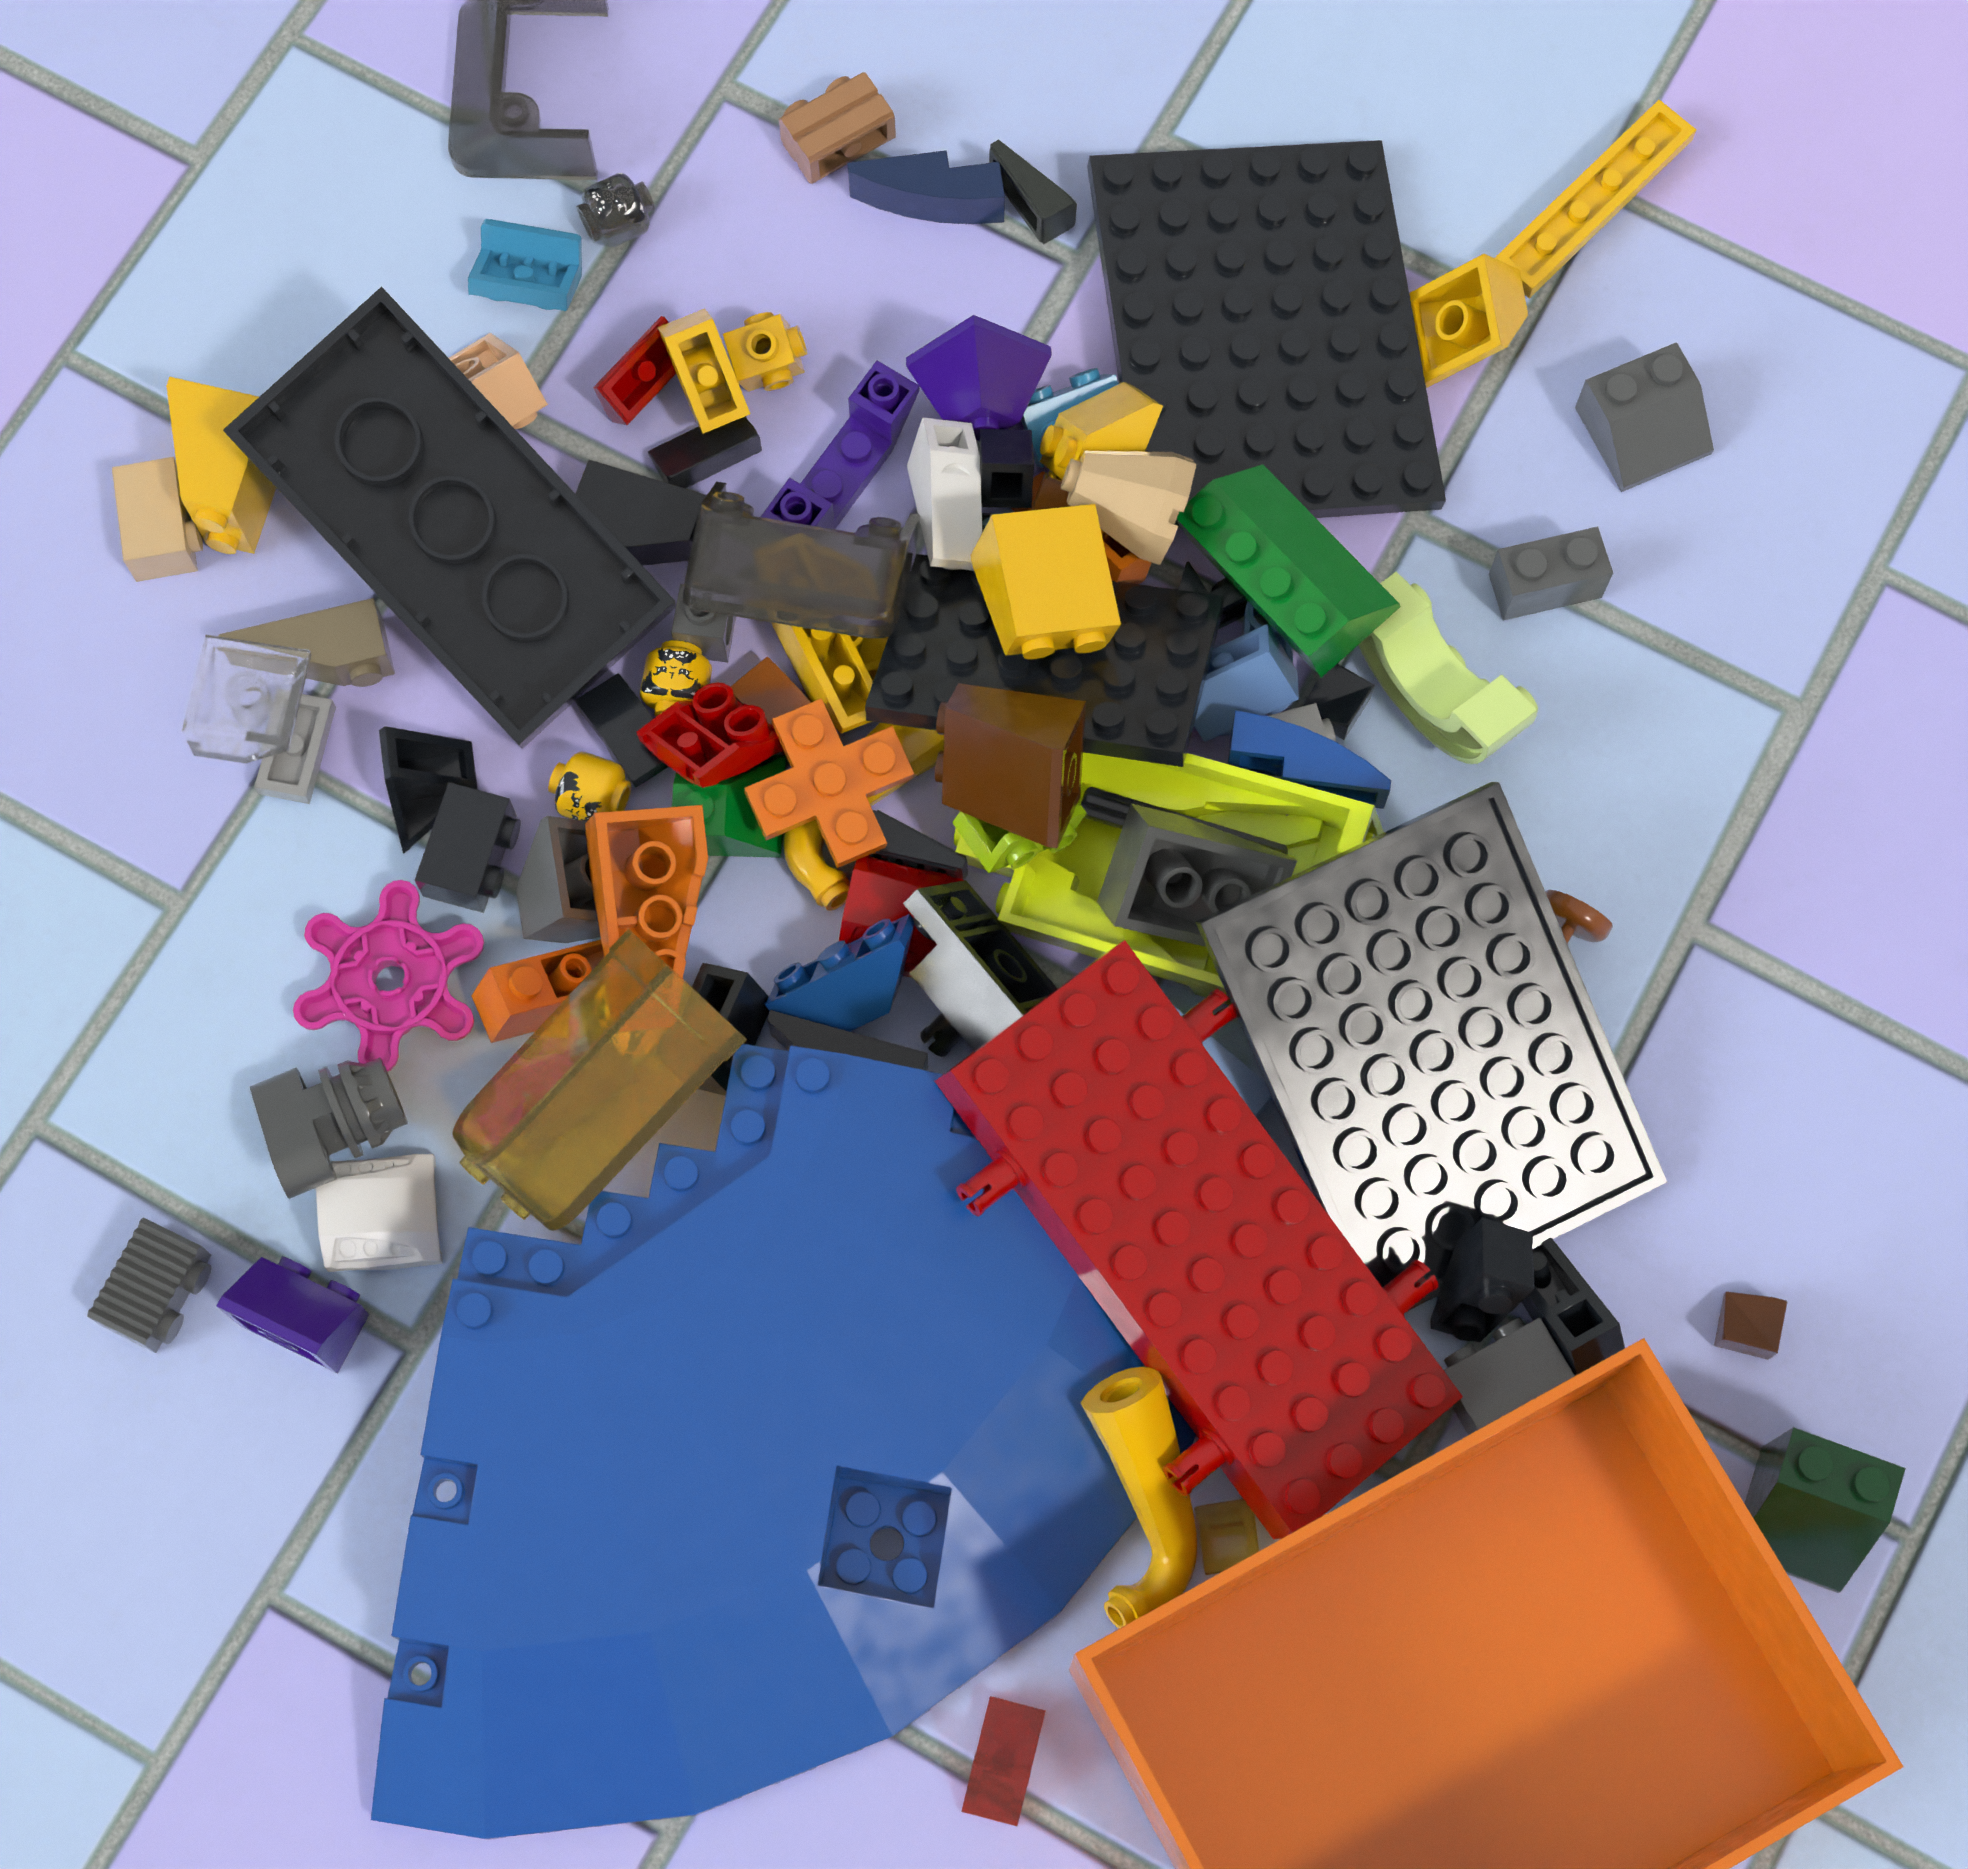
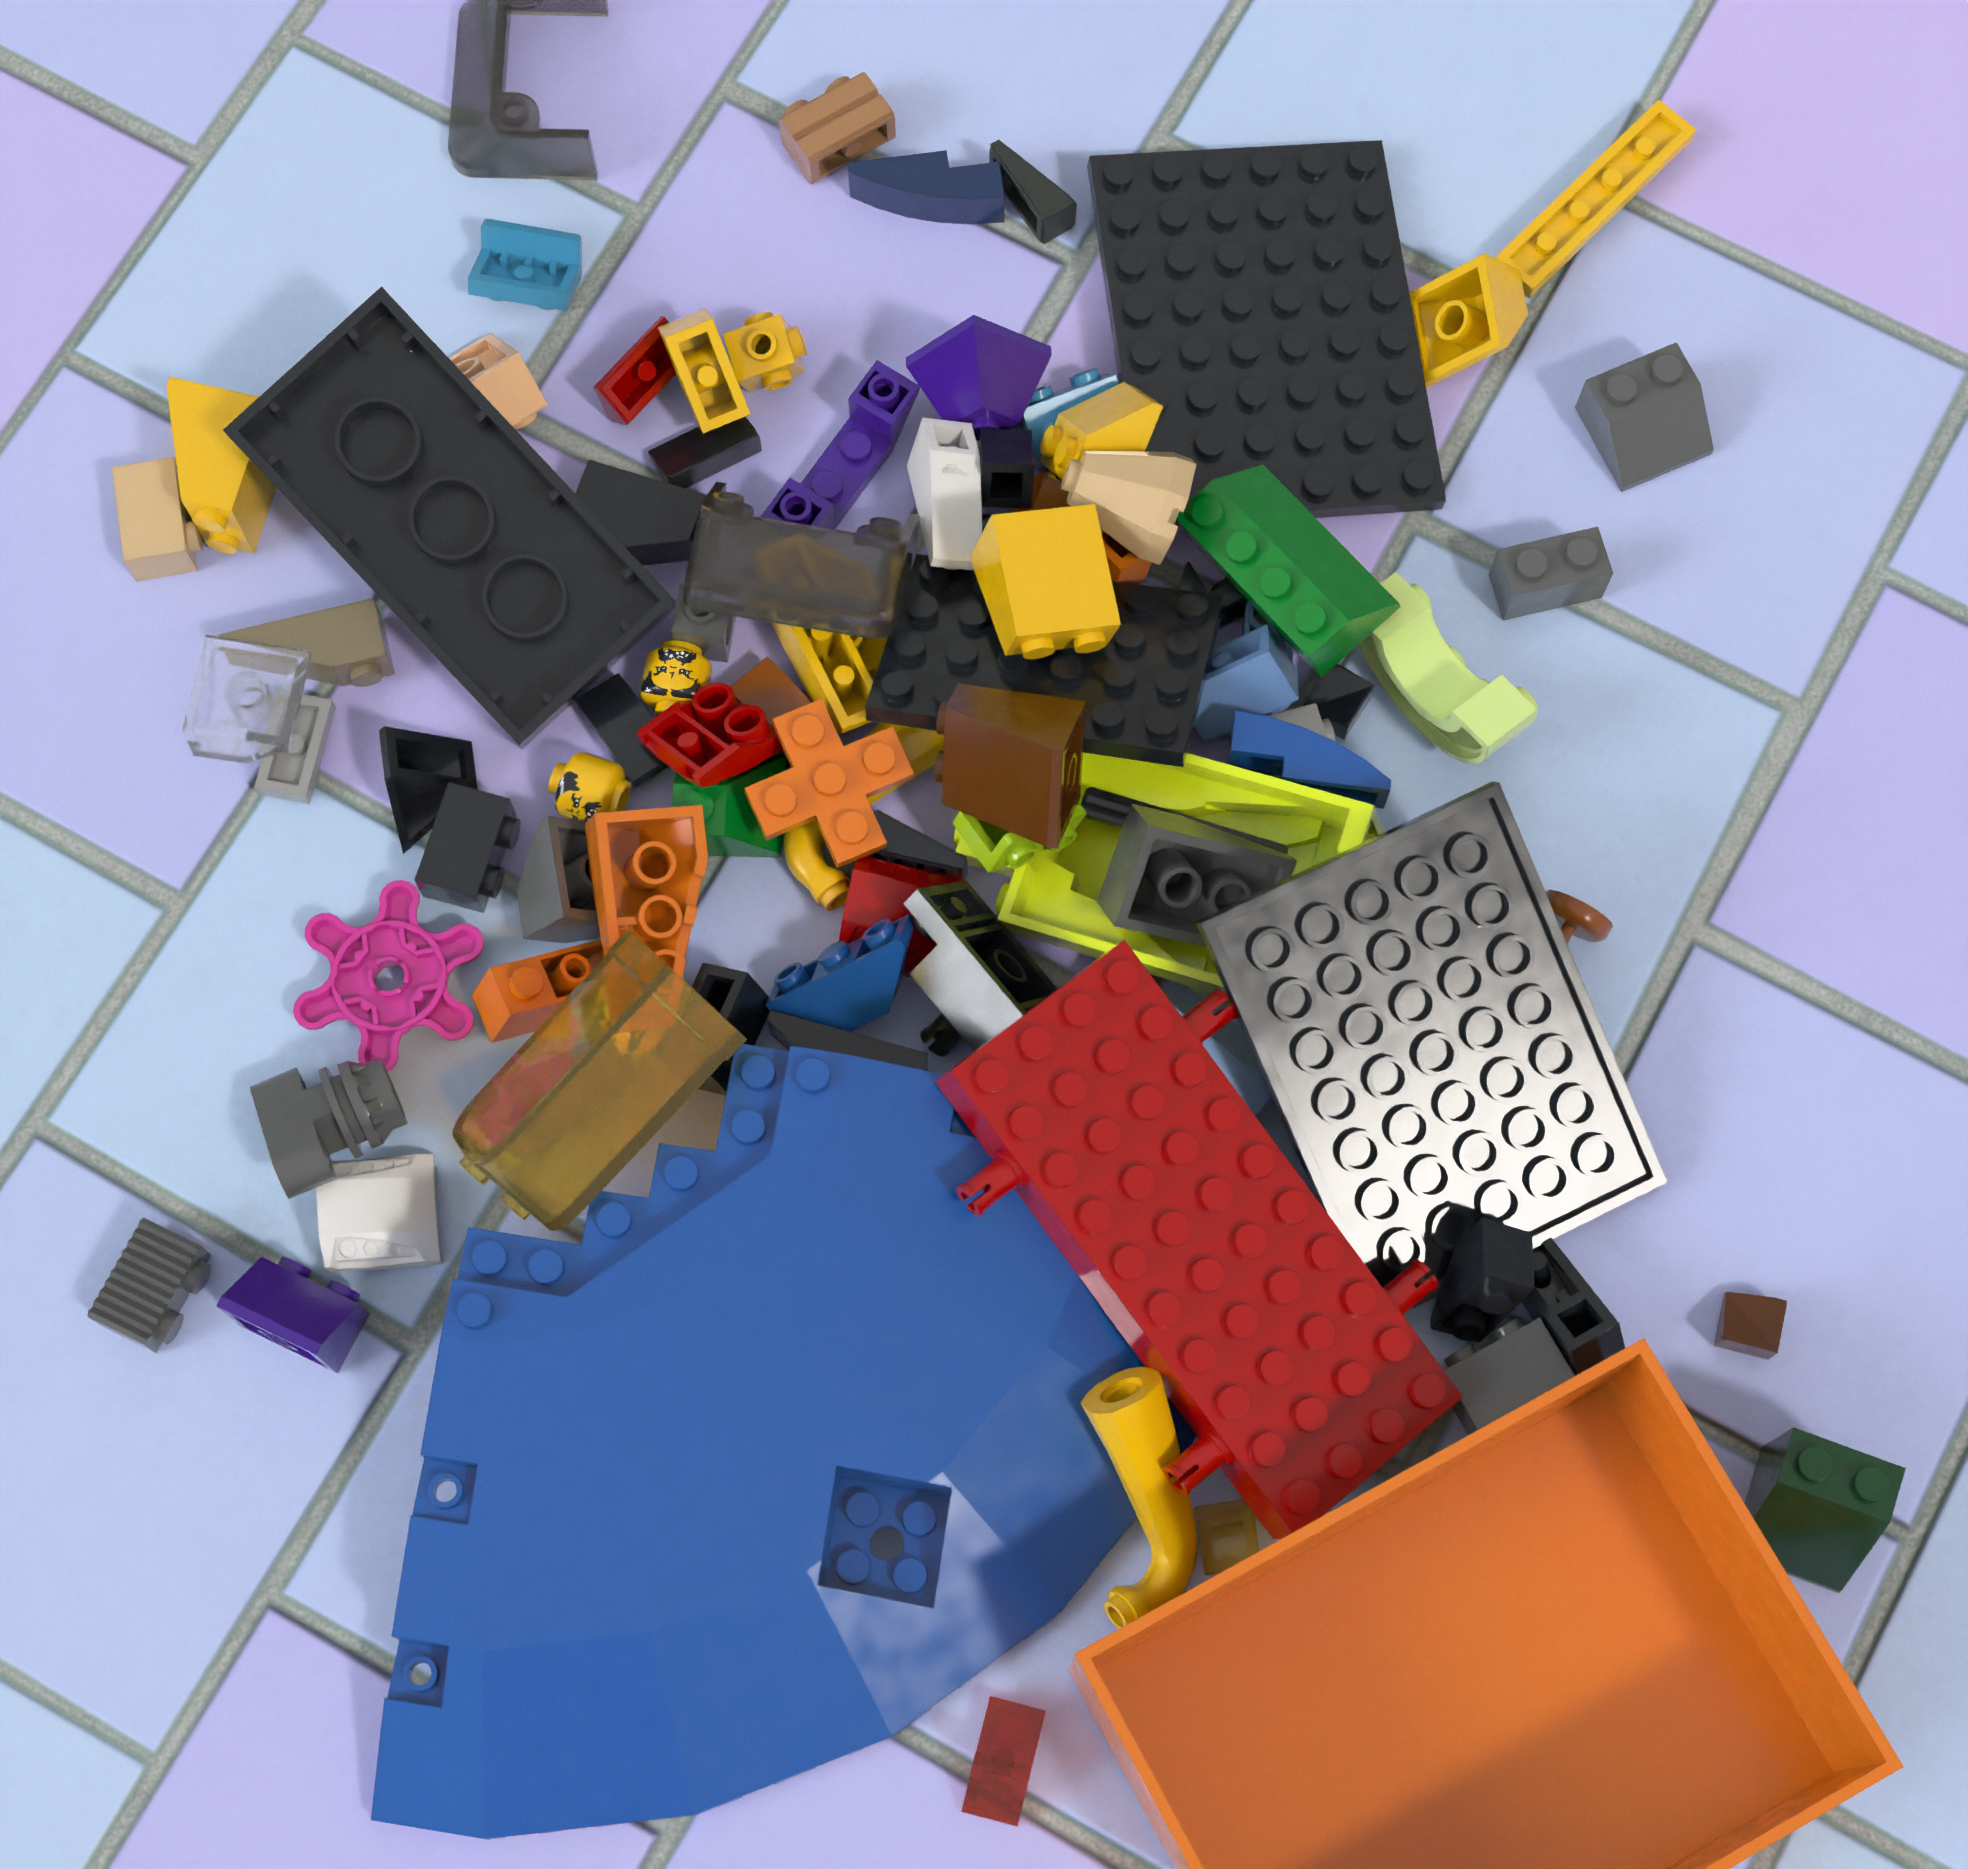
(615, 210): clear smoke head -> none

